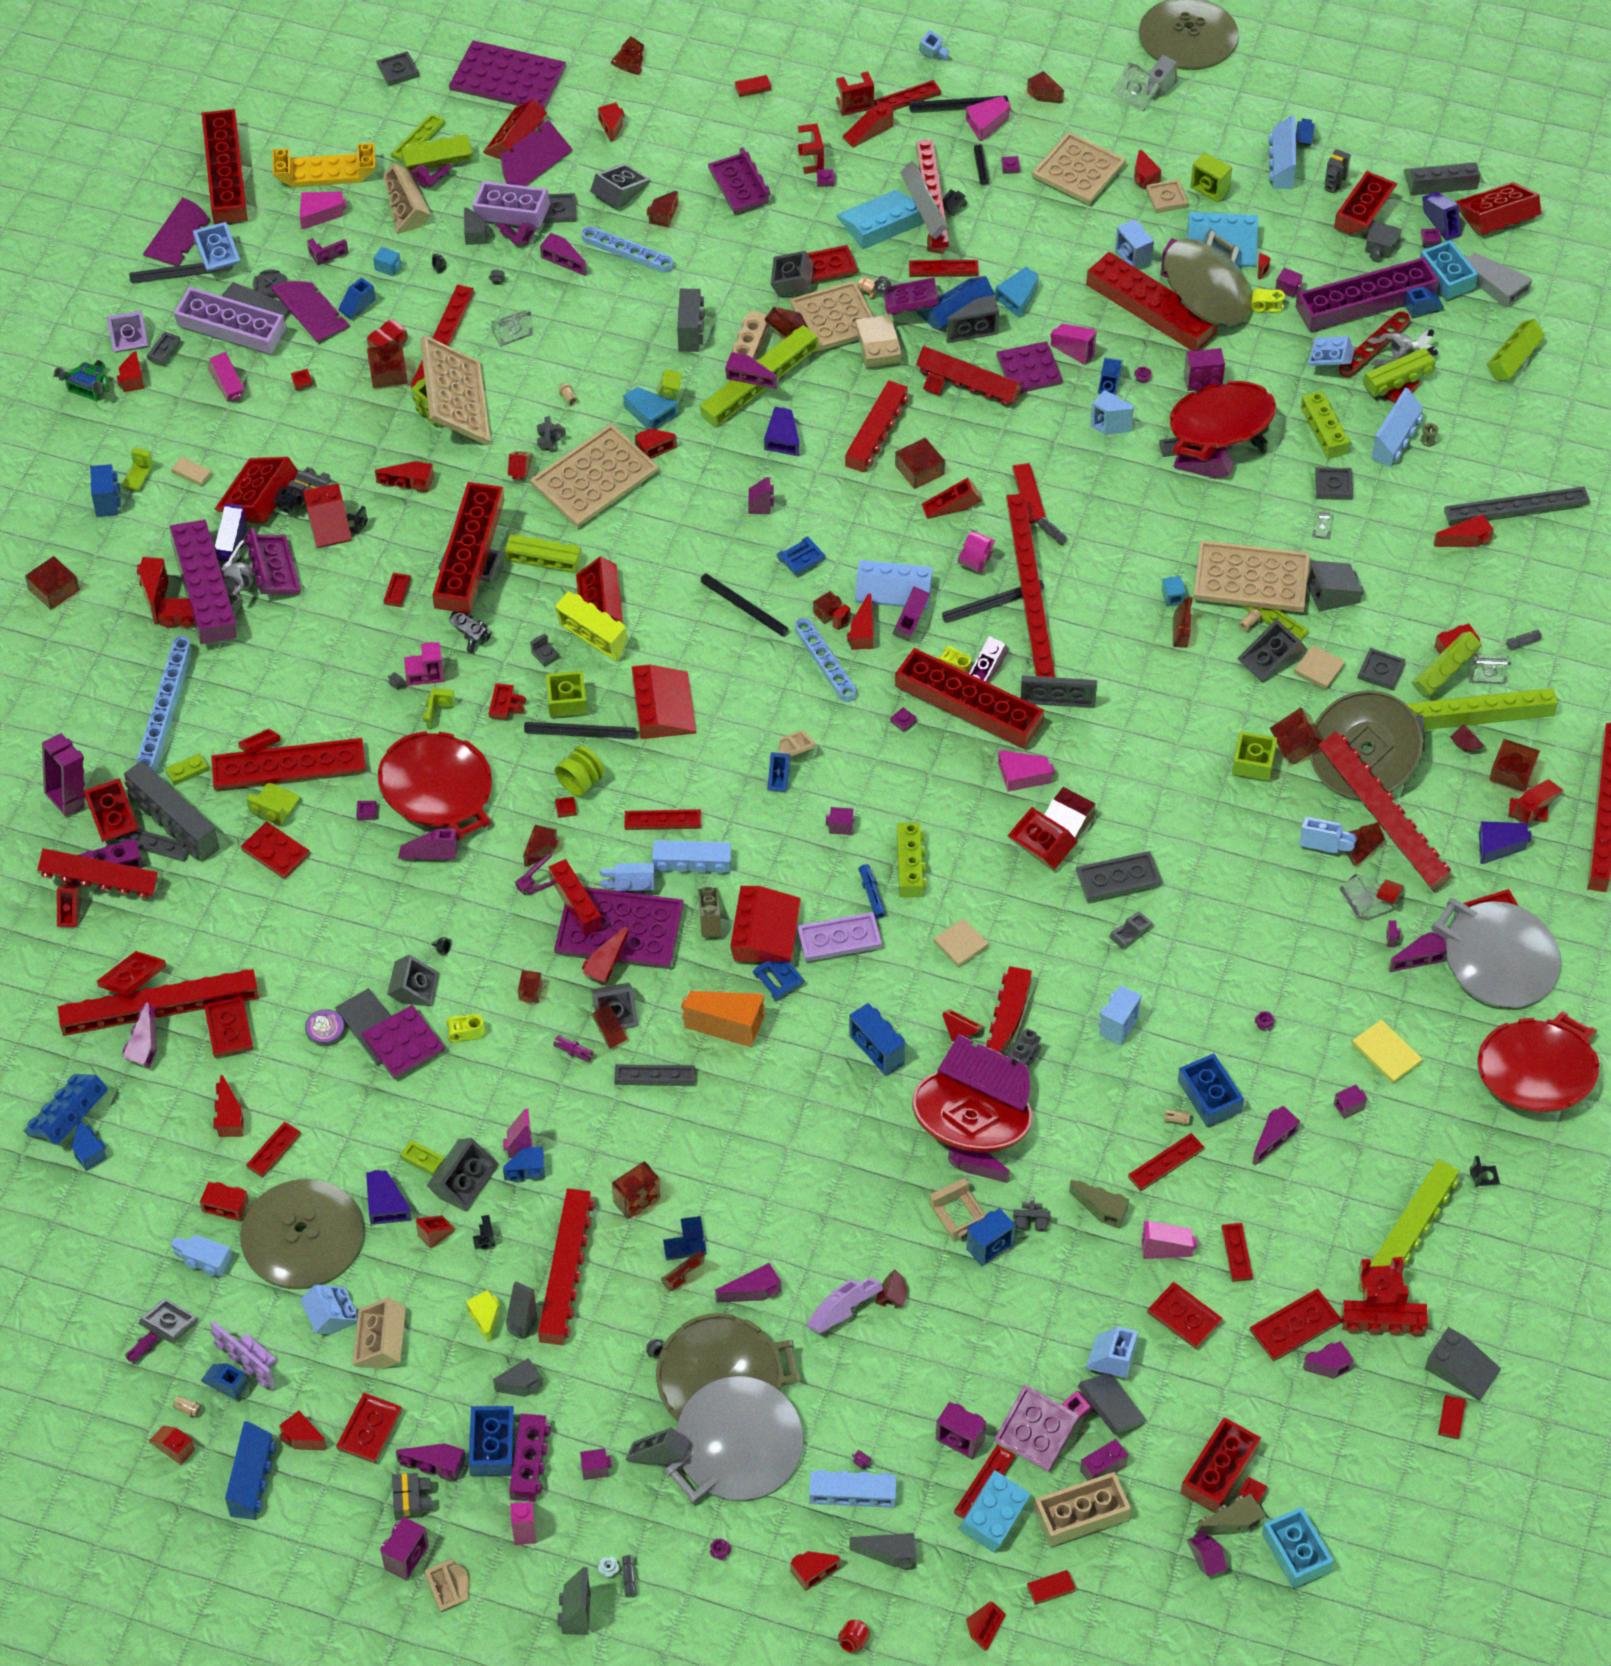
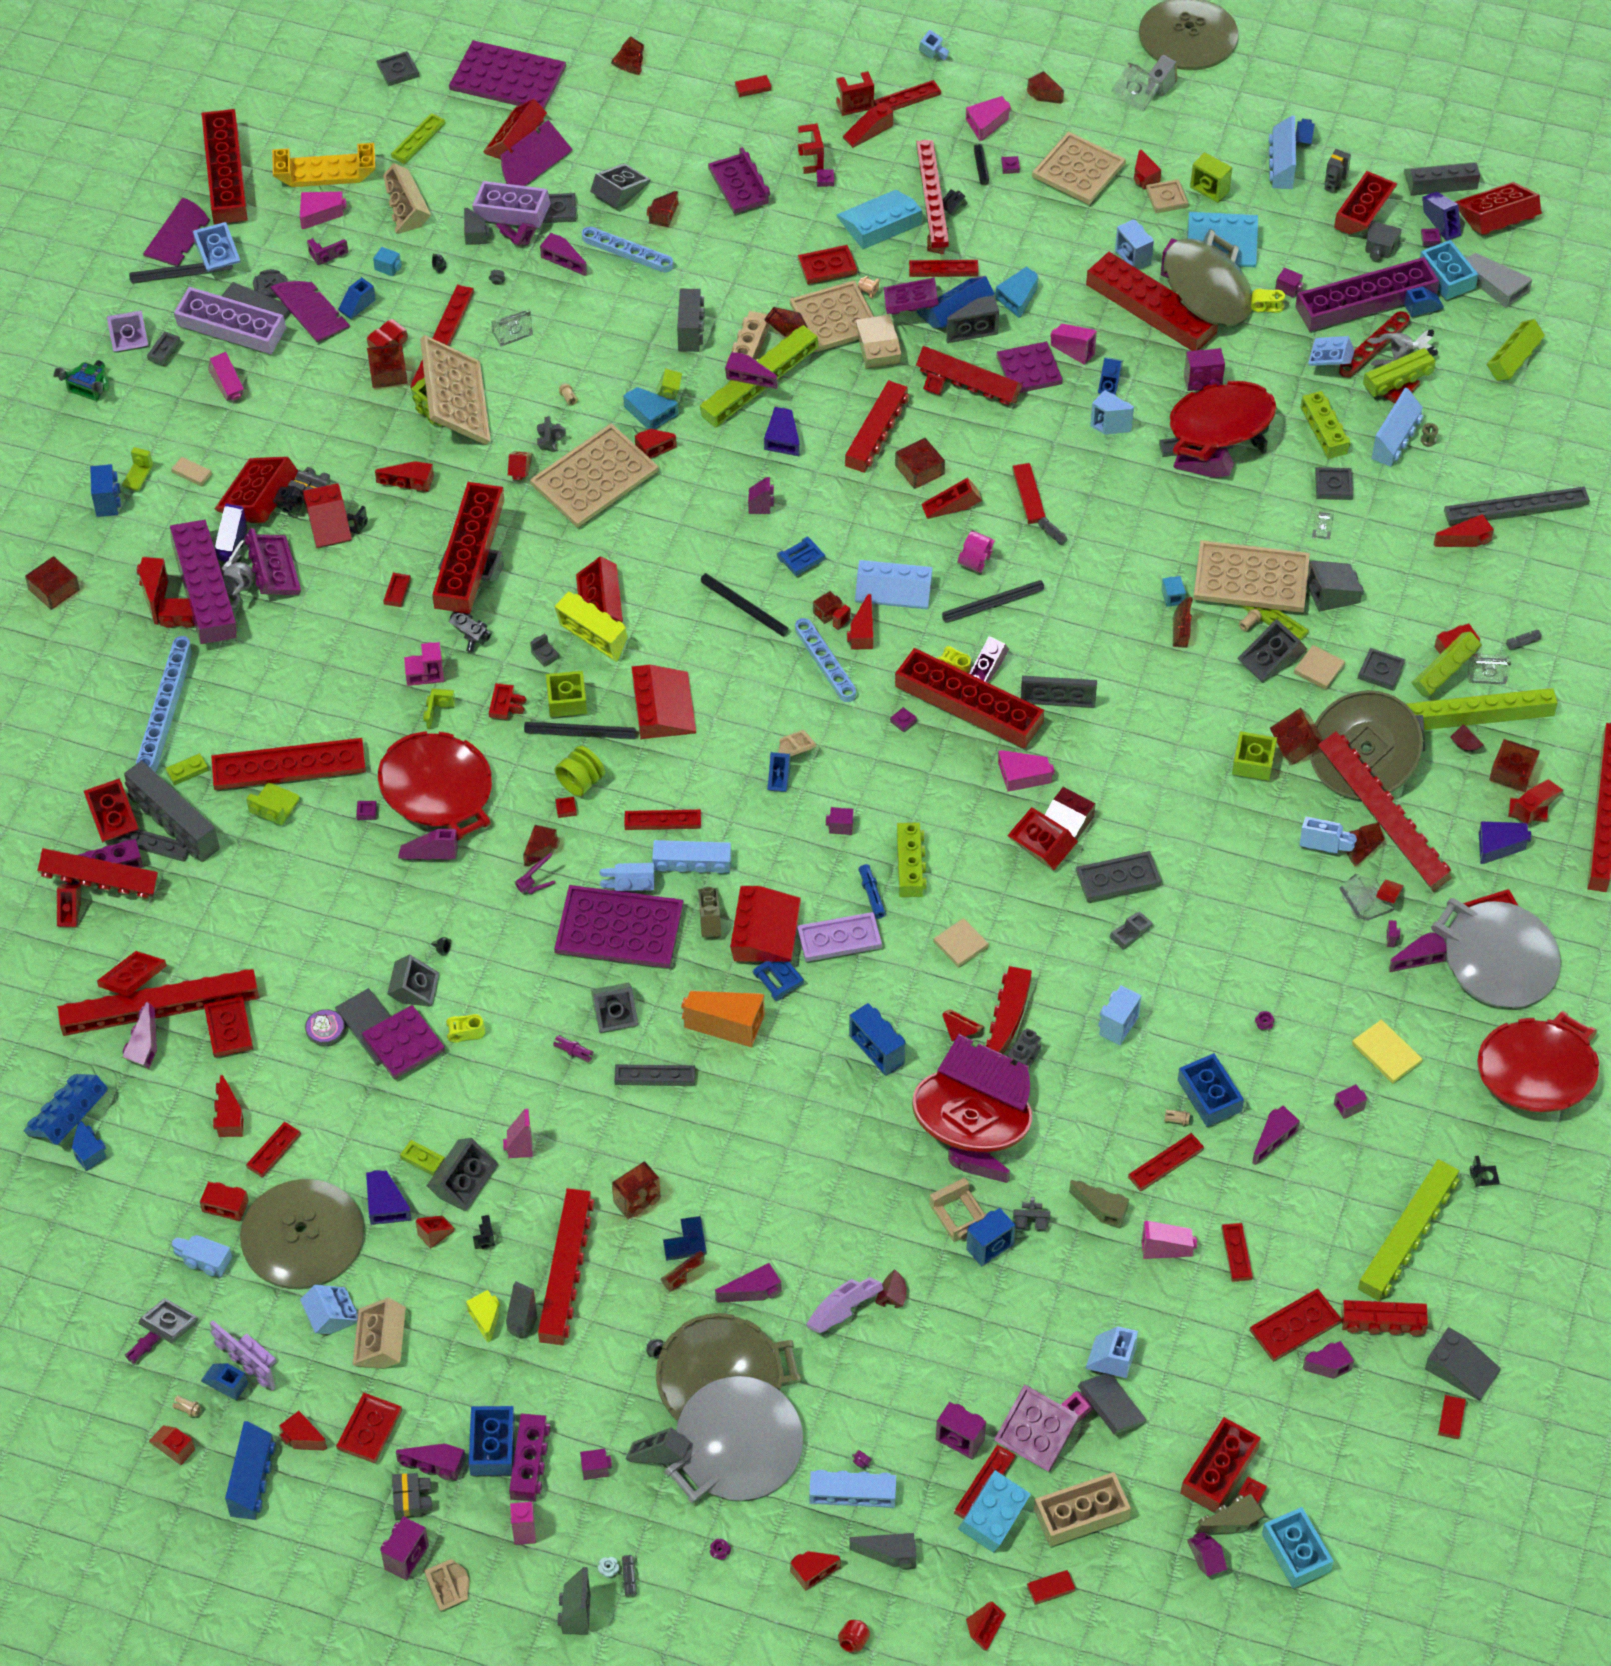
(63, 774): magenta piece -> none
(130, 374): red slope -> none
(259, 741): red tile -> none
(275, 850): red plate -> none
(301, 379): red plate -> none
(395, 680): dark grey plate -> none
(423, 176): magenta bracket -> none
(437, 152): lime brick -> none
(519, 1380): dark grey slope -> none
(525, 1165): blue slope -> none
(530, 986): clear red brick -> none
(543, 553): lime brick -> none
(575, 897): red brick -> none
(603, 960): red slope -> none
(609, 1026): clear red plate -> none
(611, 119): red slope -> none
(792, 273): dark grey brick -> none
(887, 284): dark grey bush -> none
(911, 613): magenta slope -> none
(923, 200): light grey tile -> none
(949, 103): black axle -> none
(1030, 585): red plate -> none
(1104, 1461): magenta brick -> none
(1143, 374): magenta plate -> none
(1184, 1315): red plate -> none
(1263, 265): red slope -> none
(1383, 1284): red panel -> none

